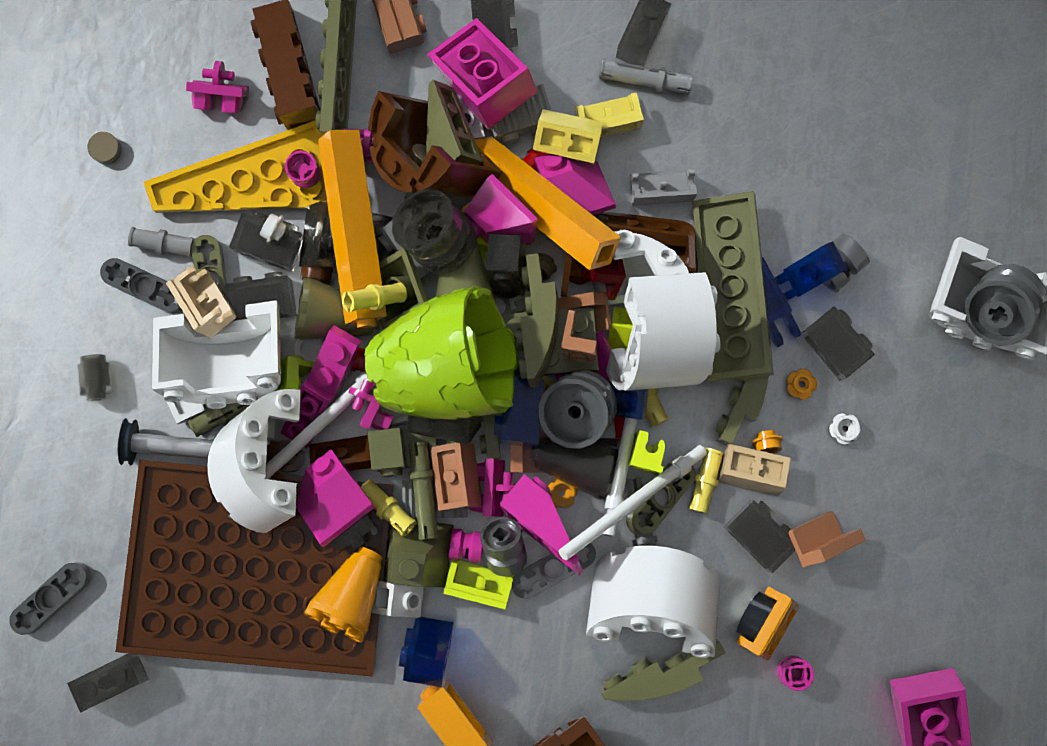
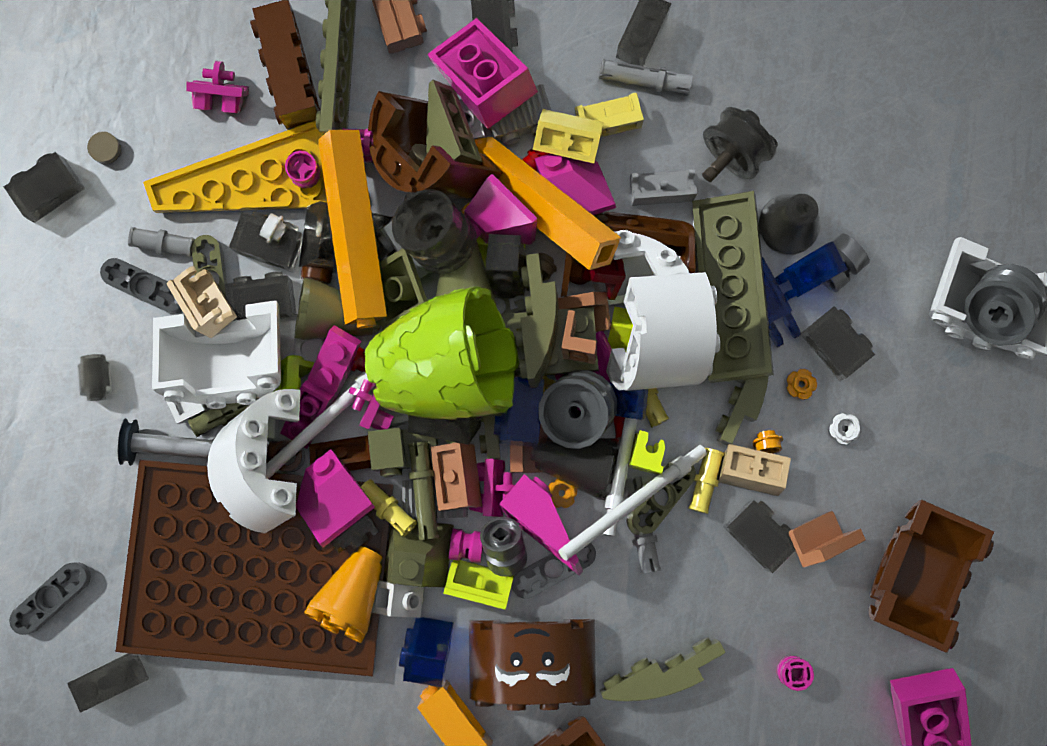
(43, 186): none -> clear smoke brick
(374, 297): light yellow pin -> none
(532, 663): none -> reddish brown cylinder
(658, 593): white cylinder -> none
(738, 144): none -> clear smoke wheel
(766, 622): light orange piece -> none
(790, 223): none -> clear smoke cone
(925, 573): none -> reddish brown cylinder

